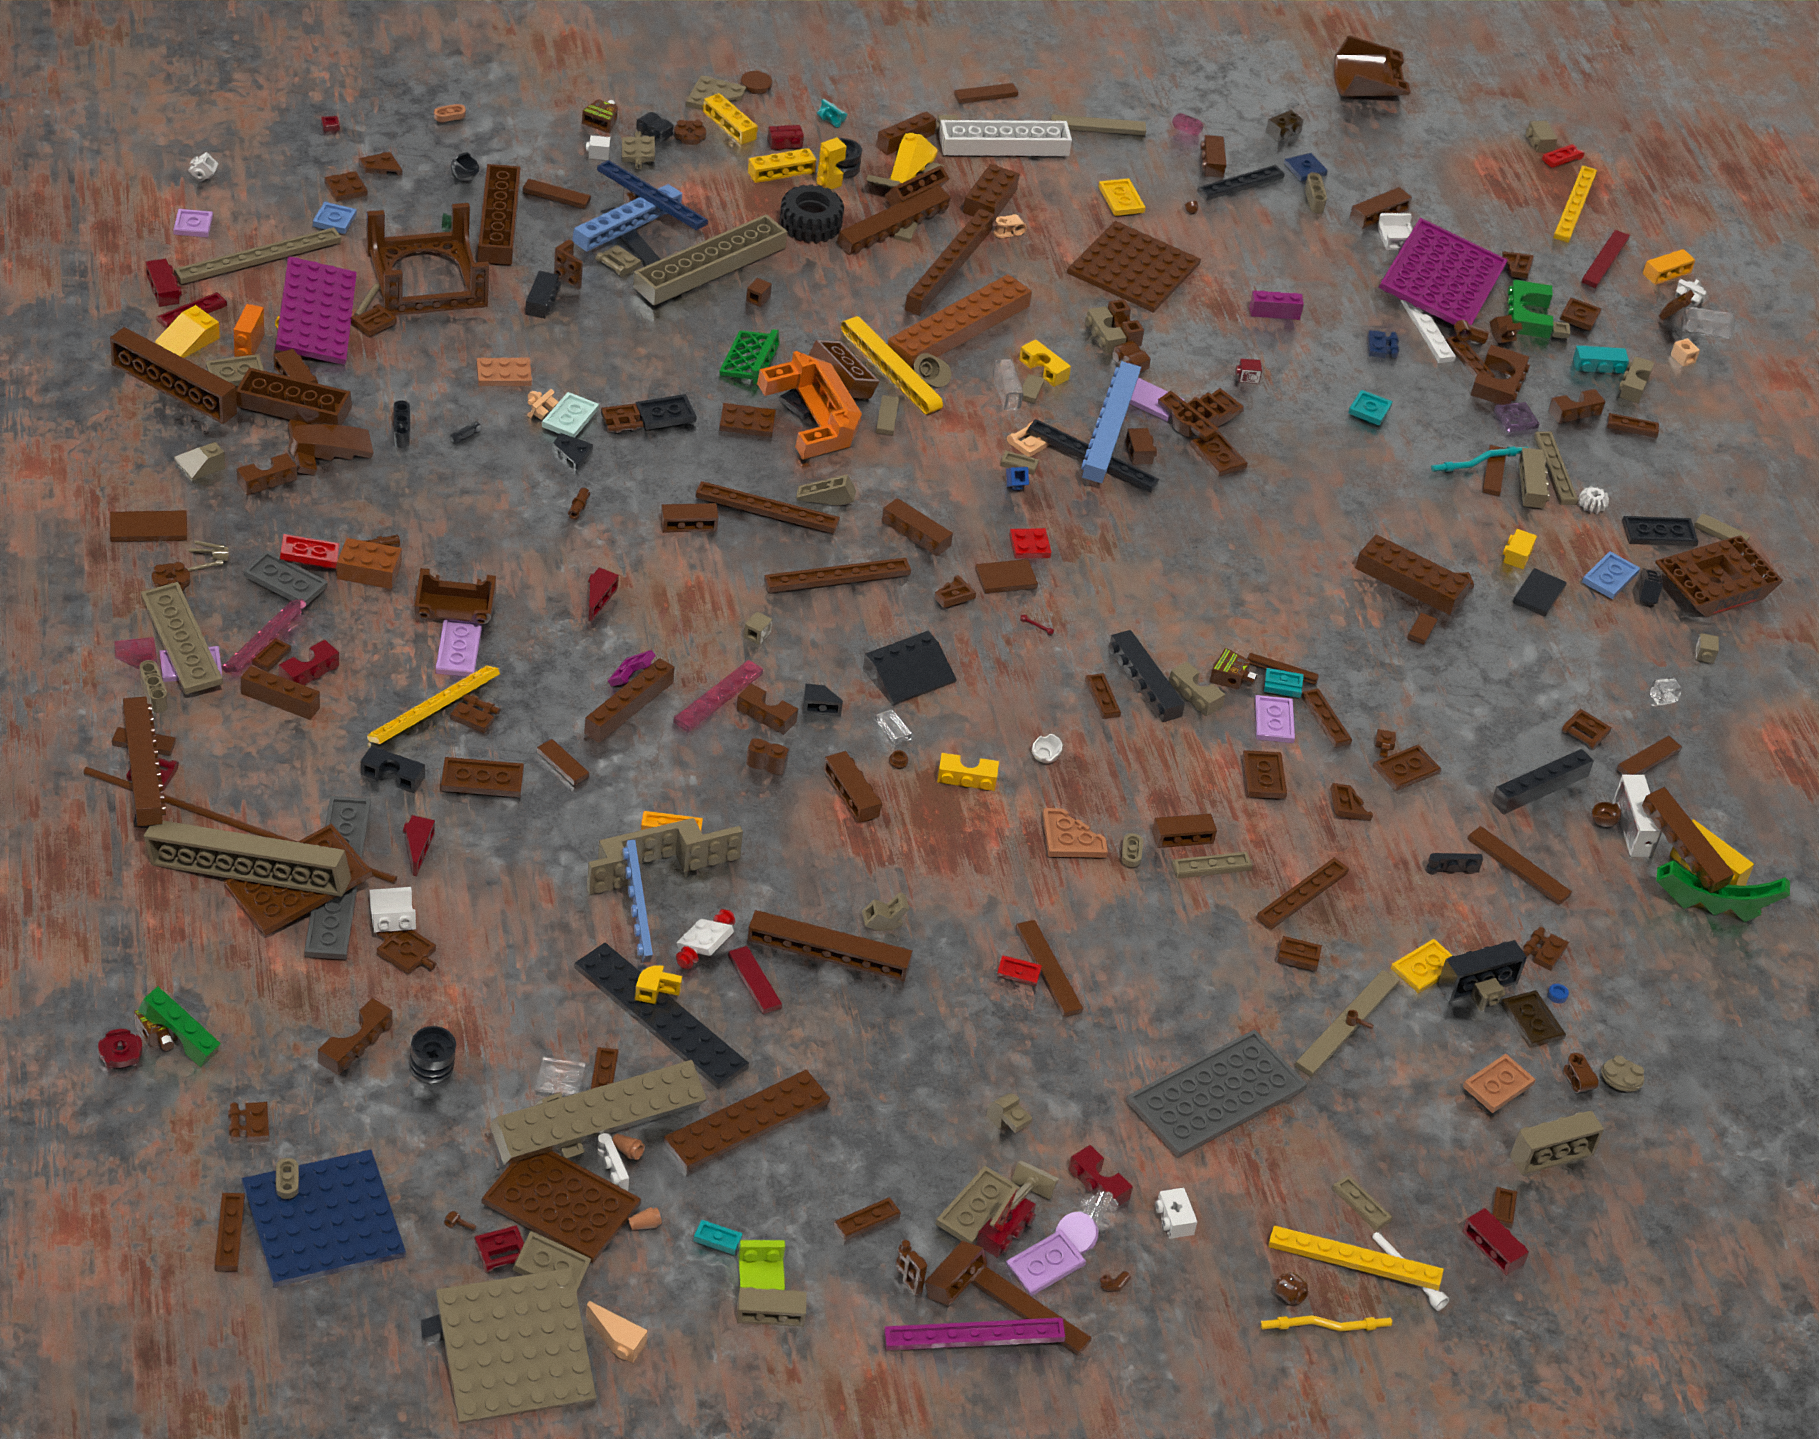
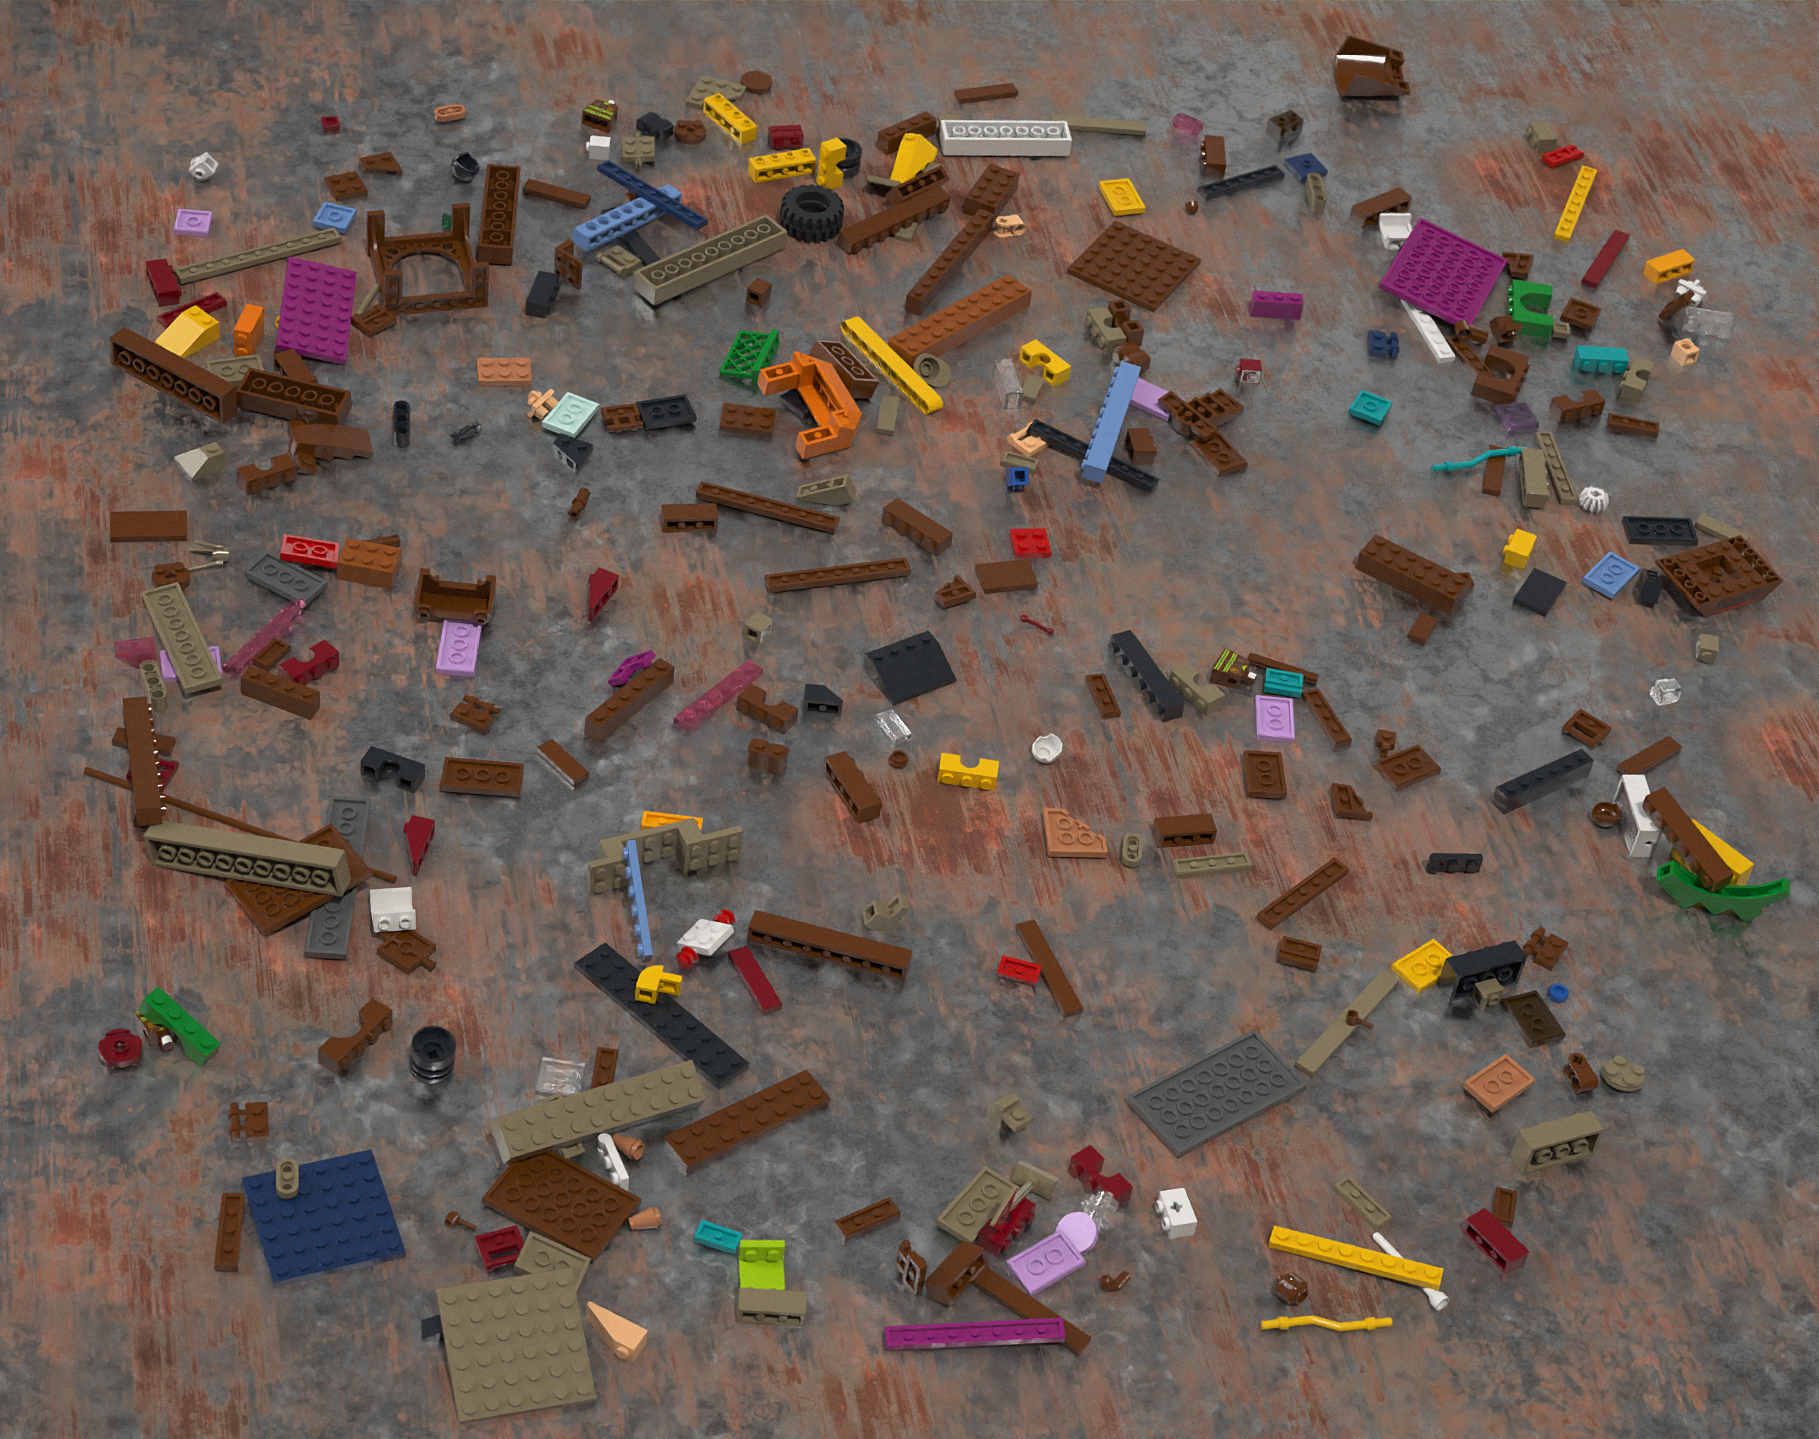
(433, 704): yellow tile -> none
(831, 113): teal hips -> none
(1519, 865): reddish brown tile -> none

